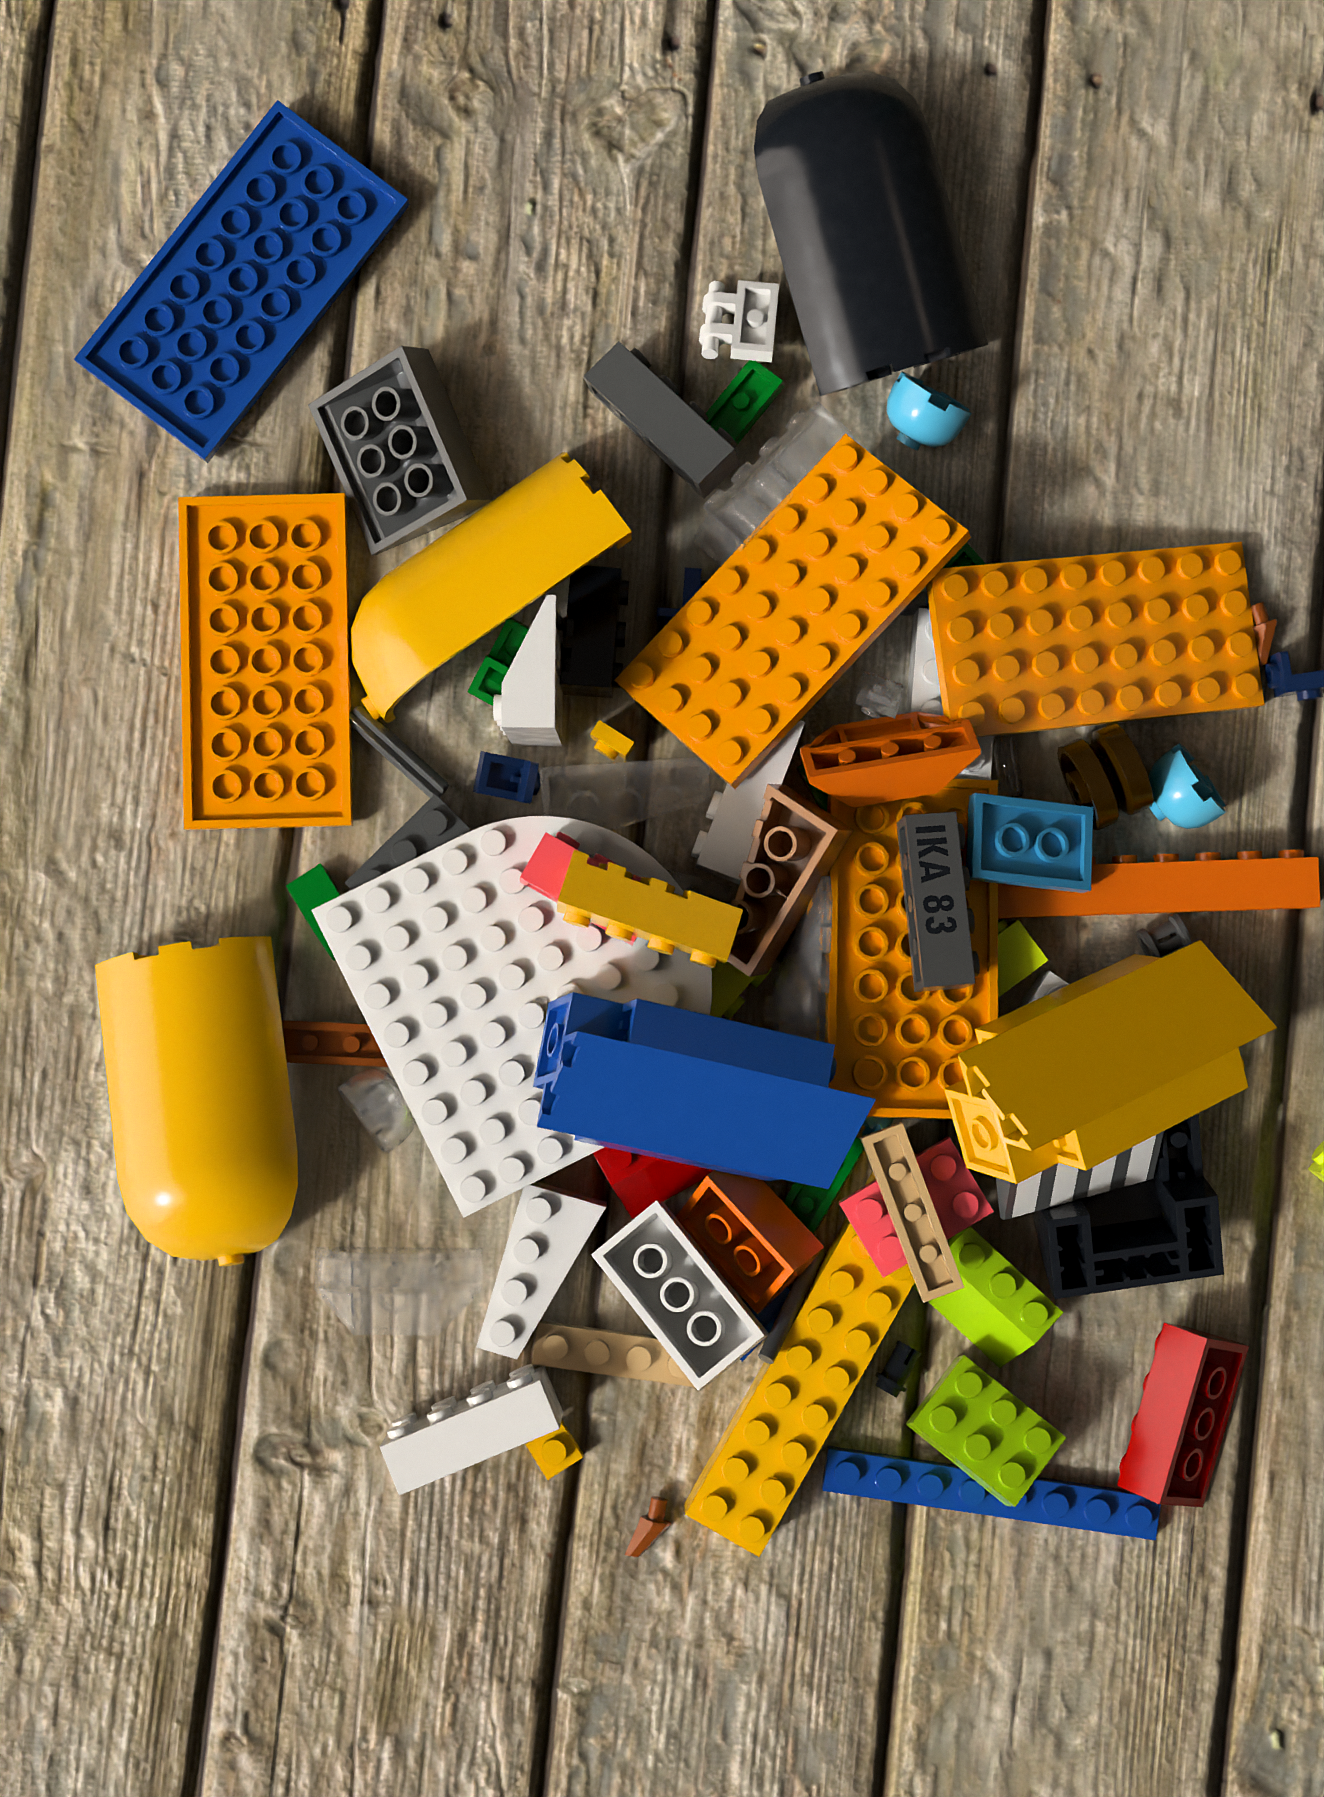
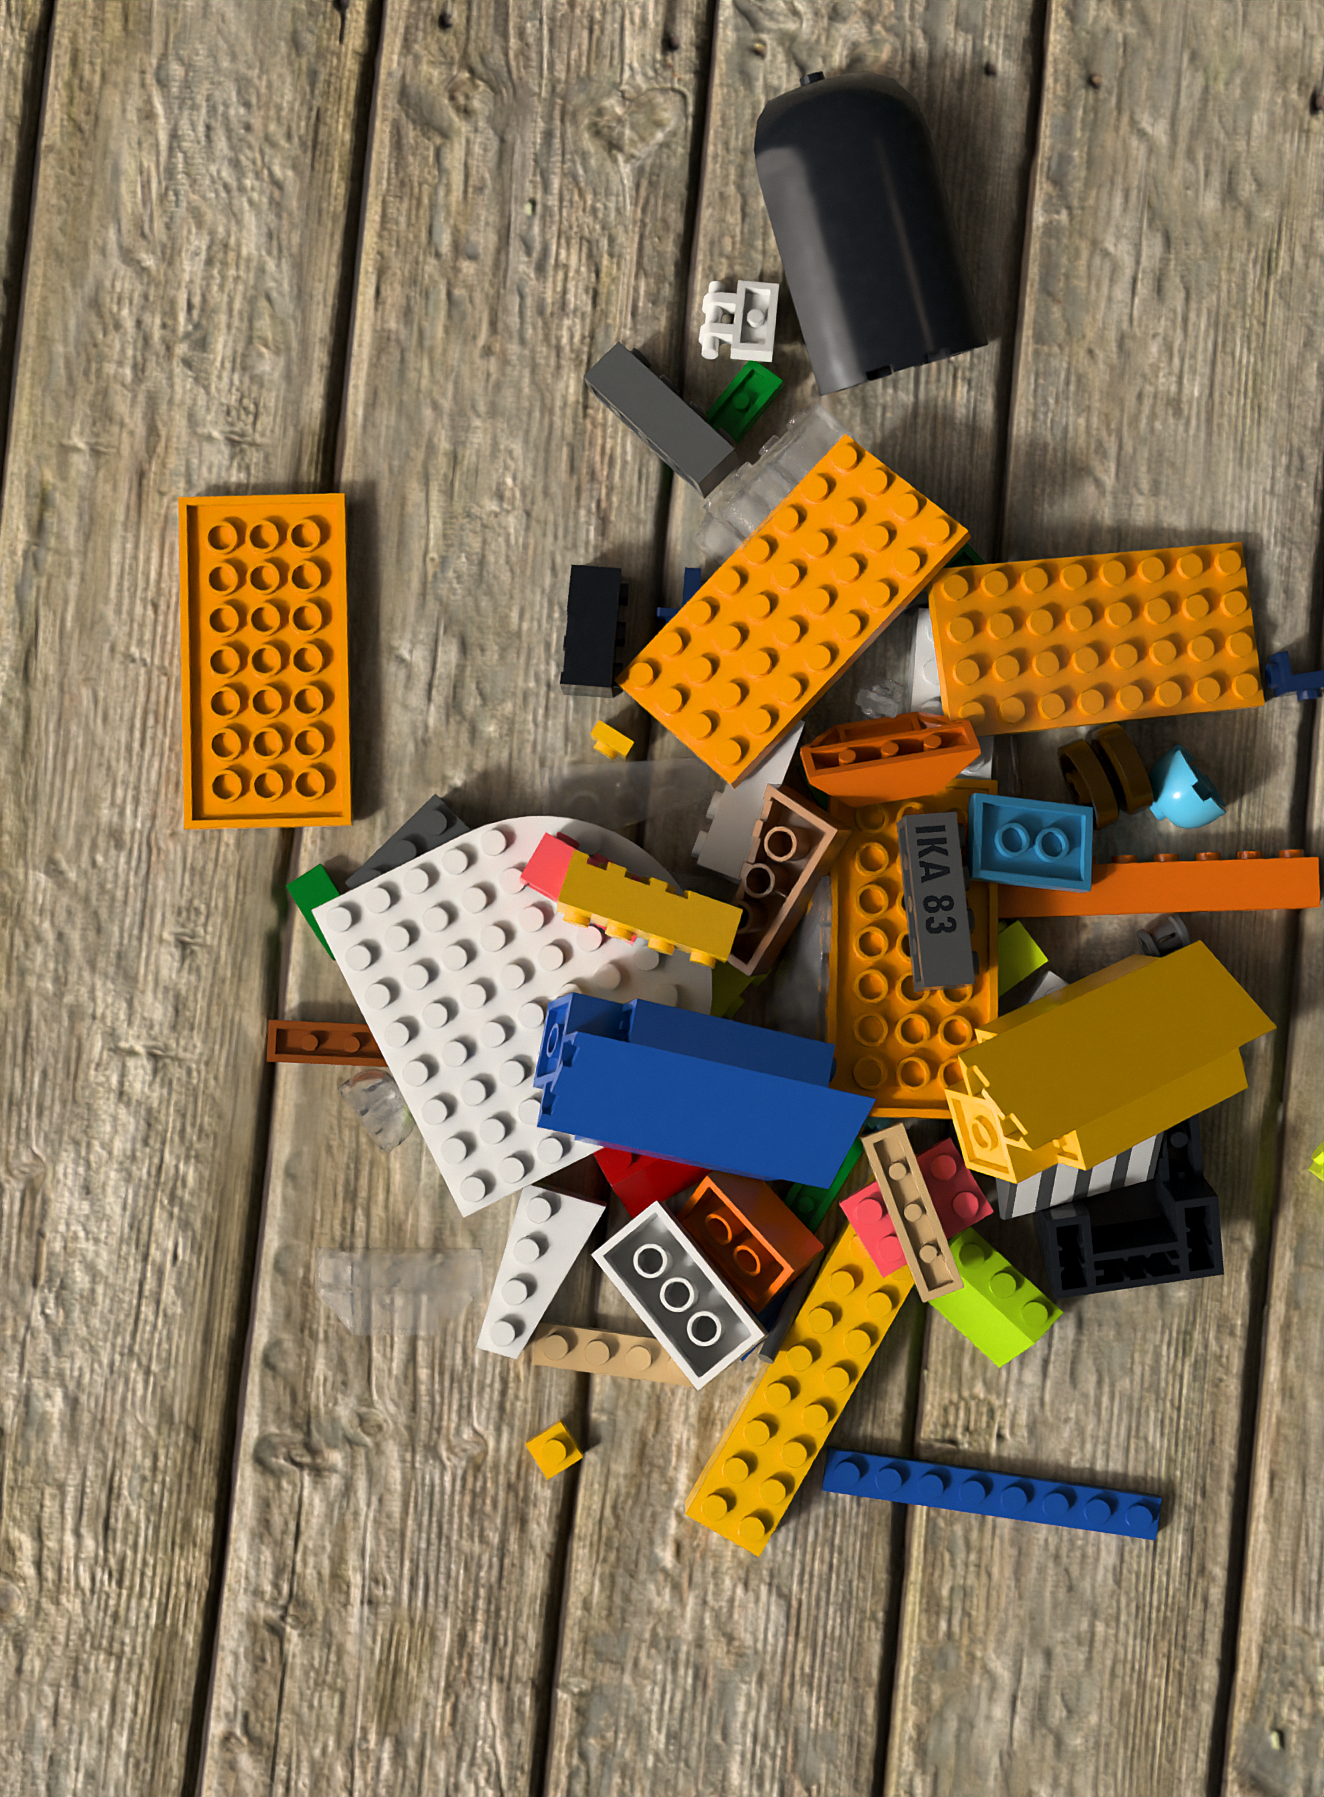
(200, 1096): yellow panel -> none
(242, 281): blue plate -> none
(397, 752): dark grey axle -> none
(399, 449): dark grey slope -> none
(471, 1429): white brick -> none
(479, 578): yellow panel -> none
(497, 663): green slope -> none
(507, 777): dark blue bracket -> none
(531, 690): white slope -> none
(649, 1527): dark orange bar -> none
(897, 1369): black pin -> none
(924, 413): medium azure cylinder -> none
(986, 1431): lime brick -> none
(1182, 1416): red slope -> none
(1264, 631): dark orange bar -> none

